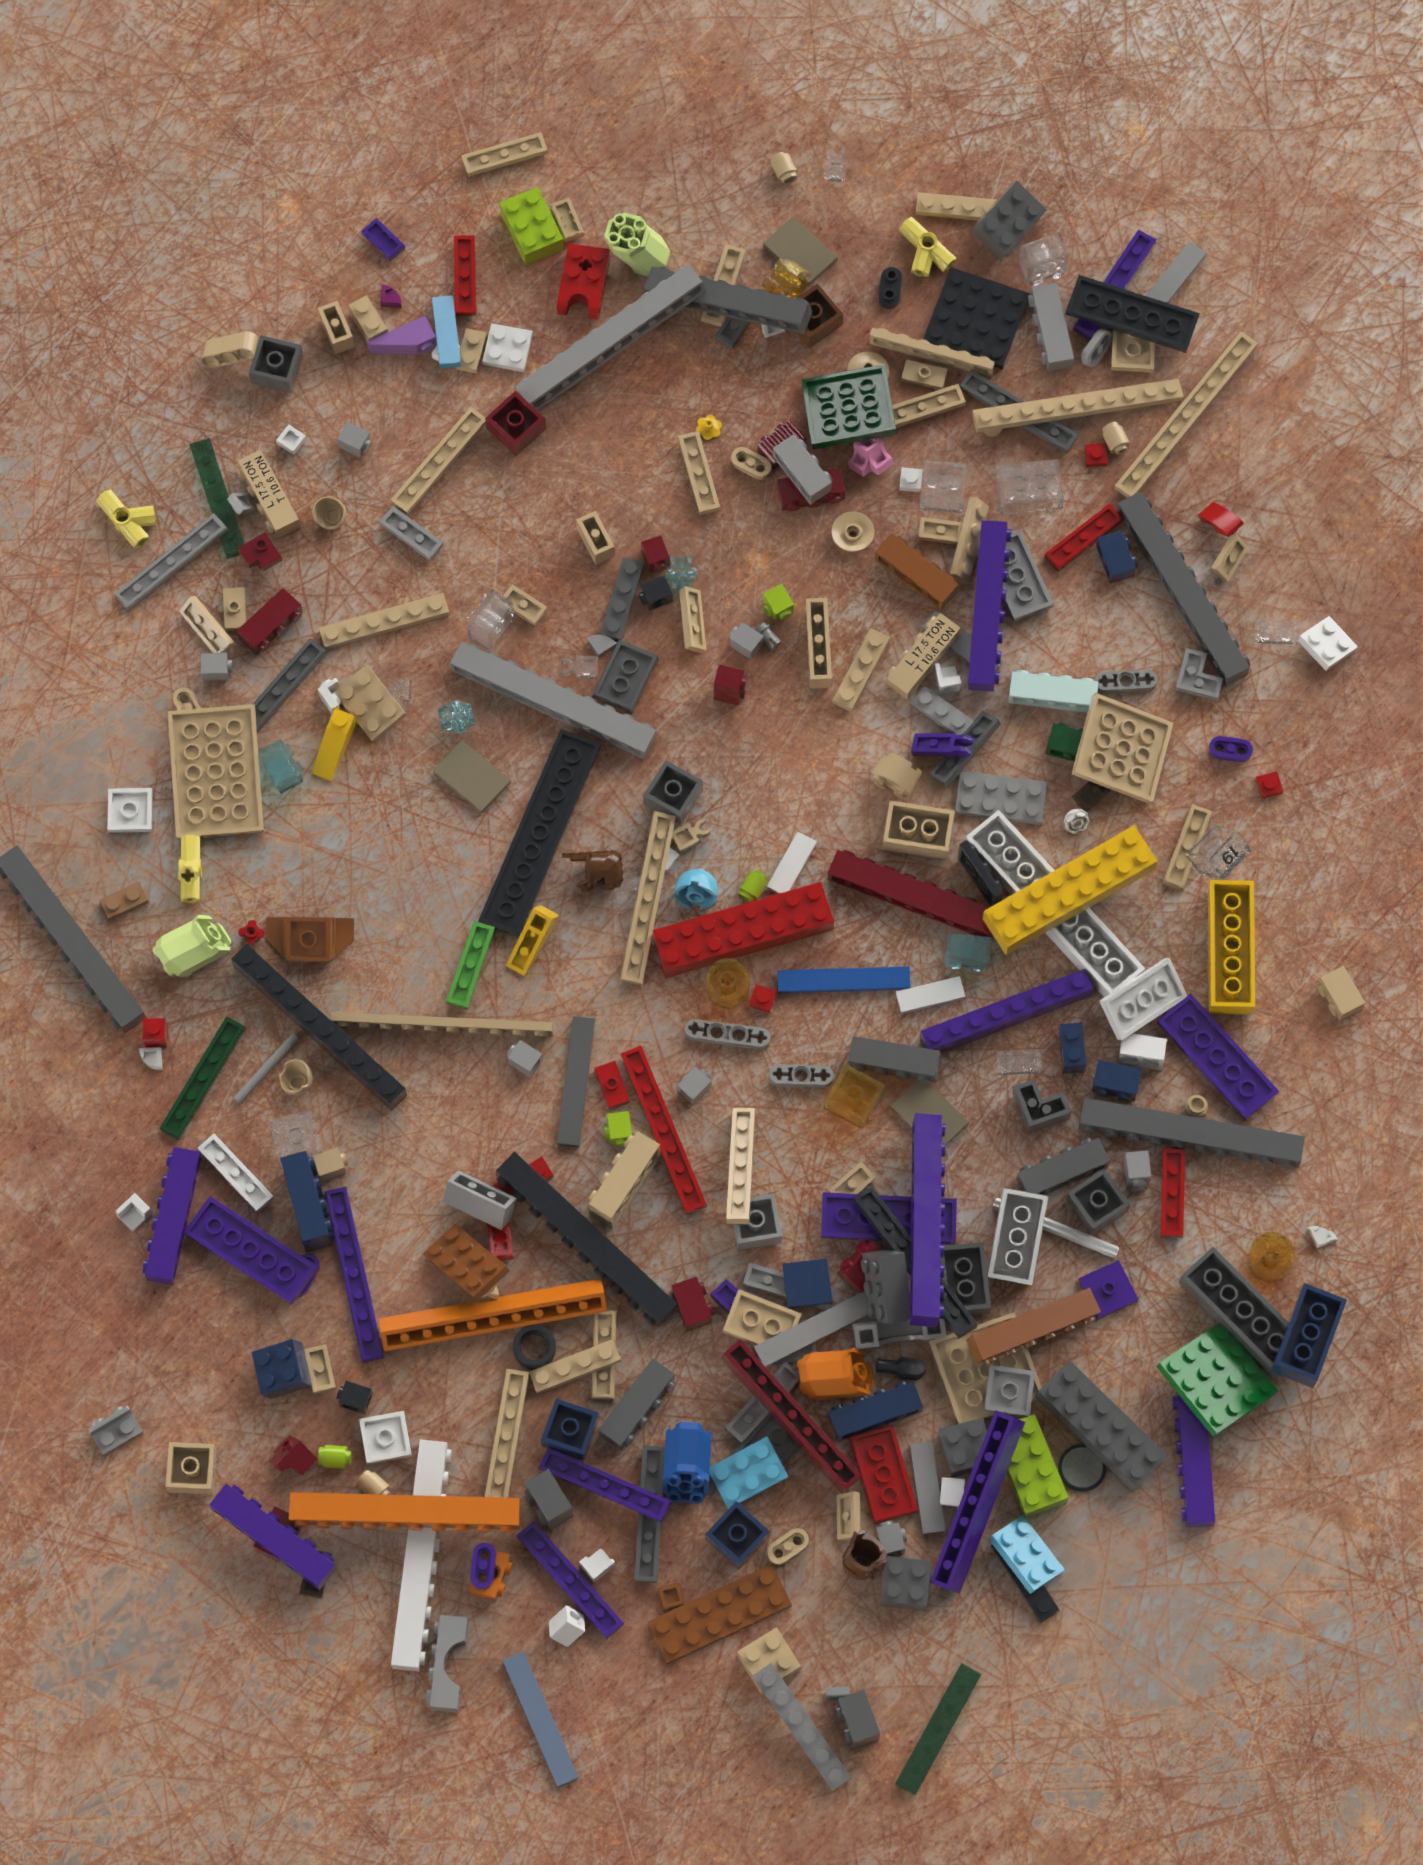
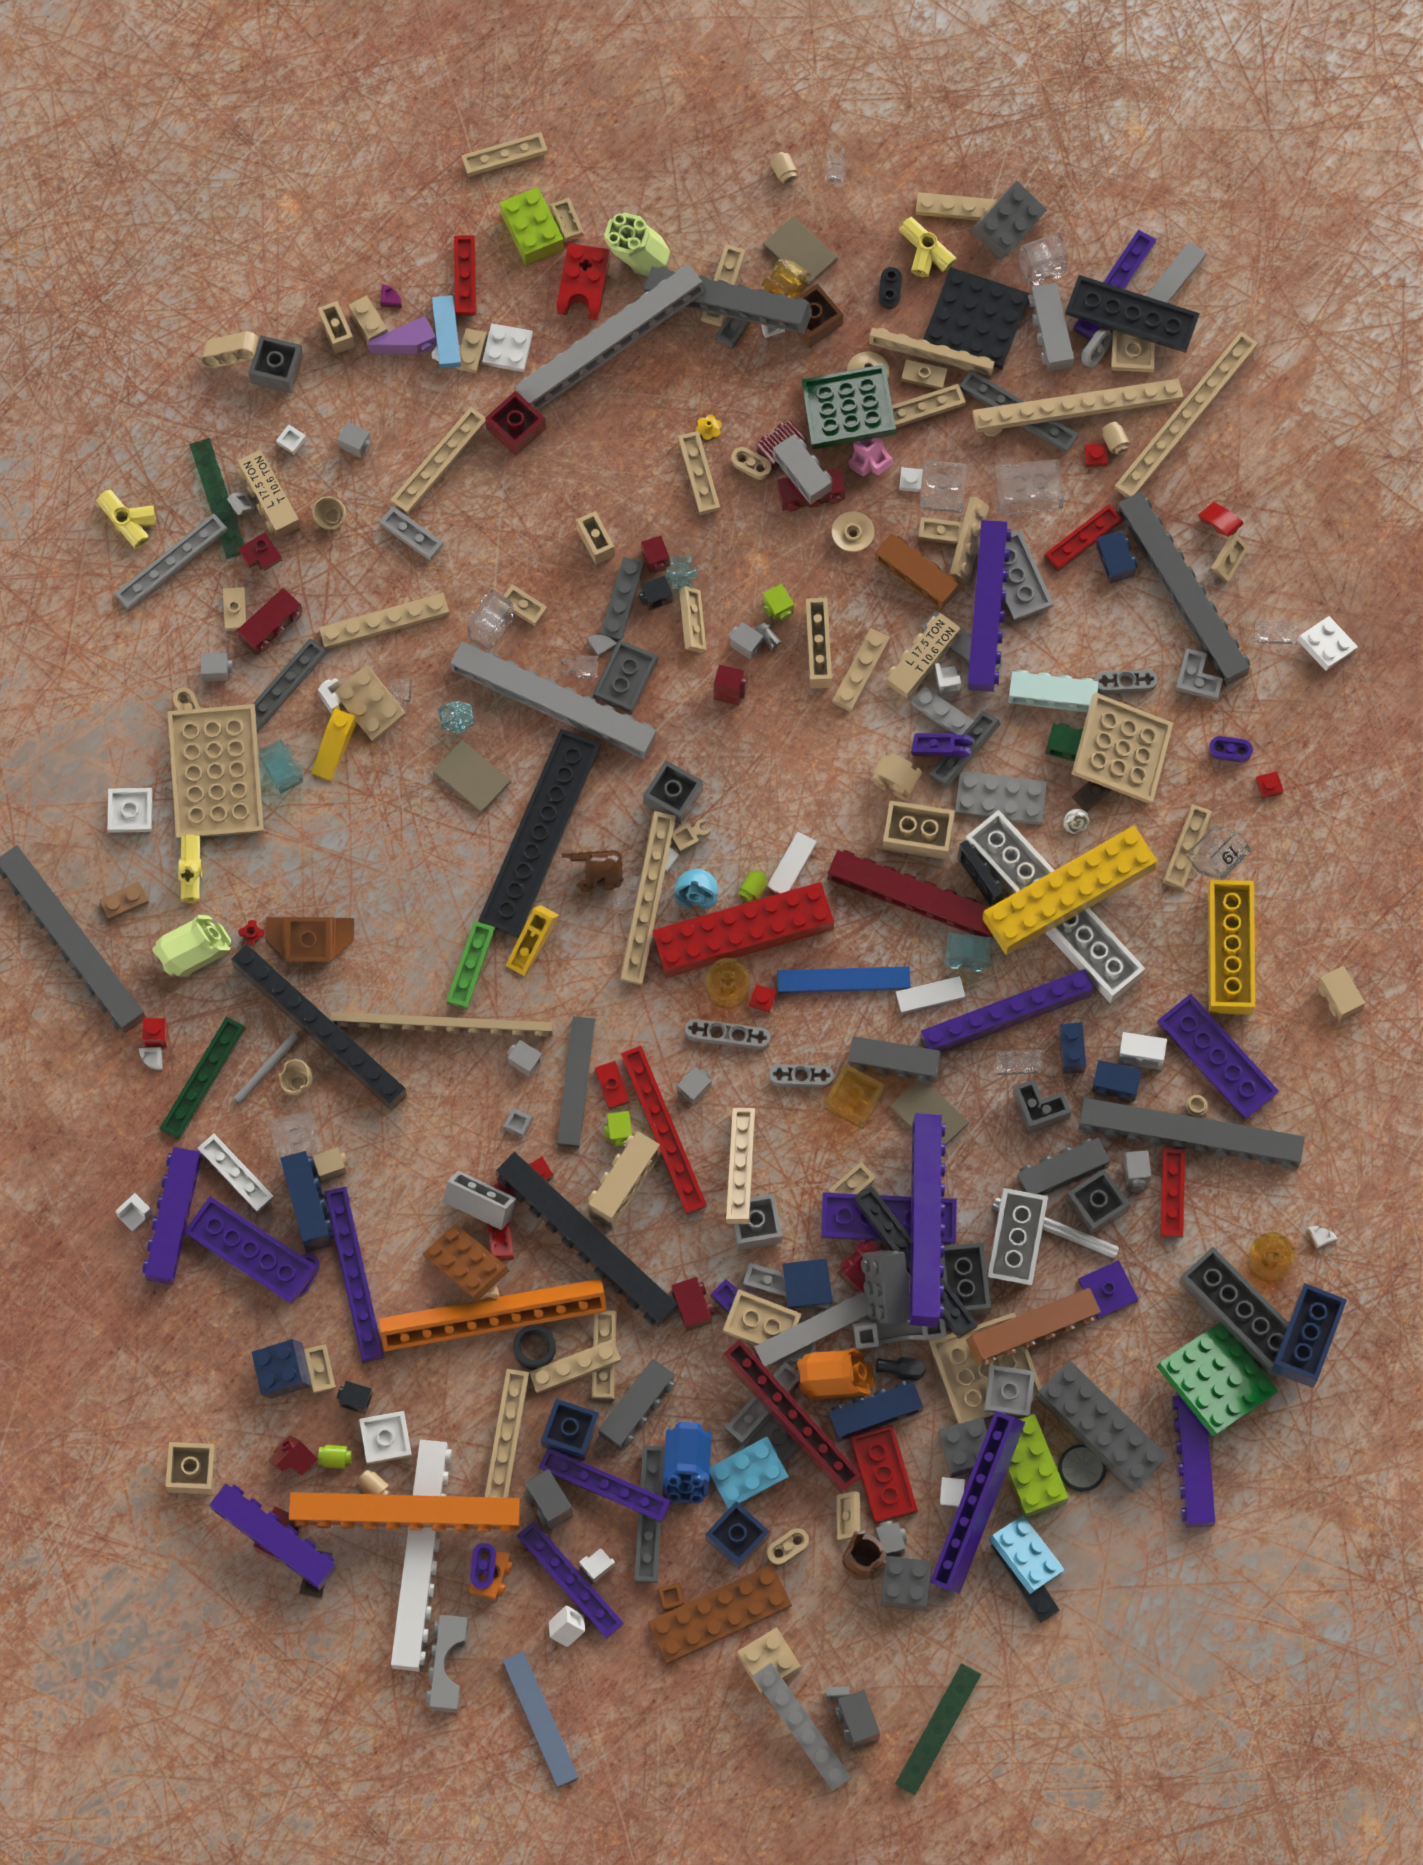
(115, 1430): light grey bracket -> none
(206, 626): tan plate -> none
(383, 239): dark purple plate -> none
(518, 1122): none -> light grey tile
(927, 1488): light grey tile -> none
(1143, 998): white plate -> none

